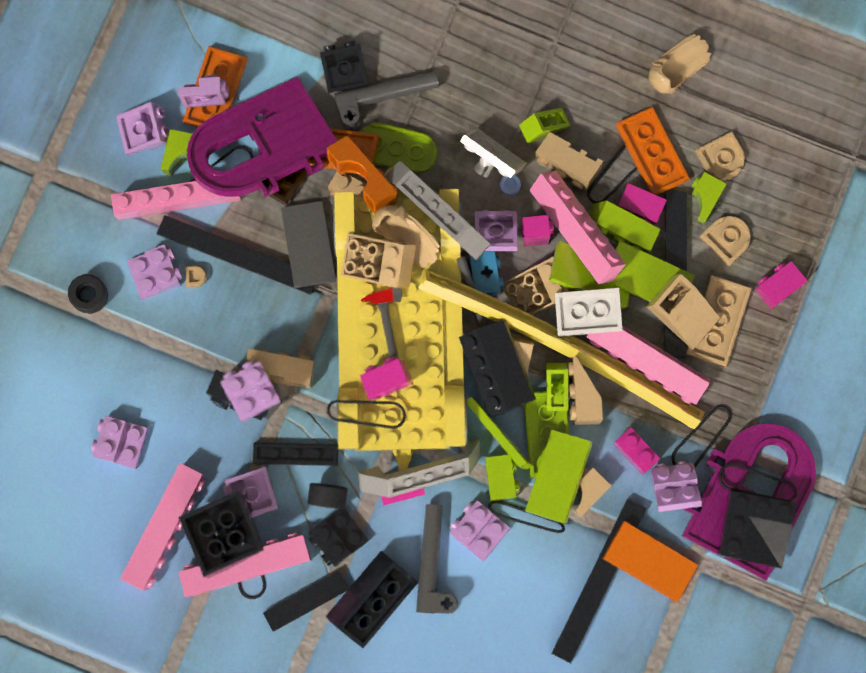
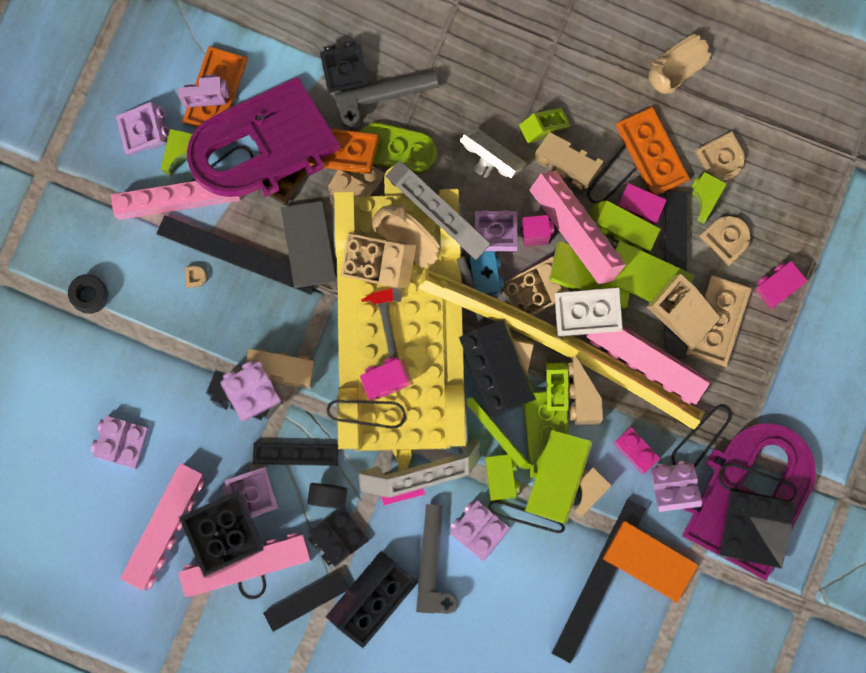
(154, 272): lavender plate -> none
(347, 158): orange arch -> none
(510, 186): light blue tile -> none

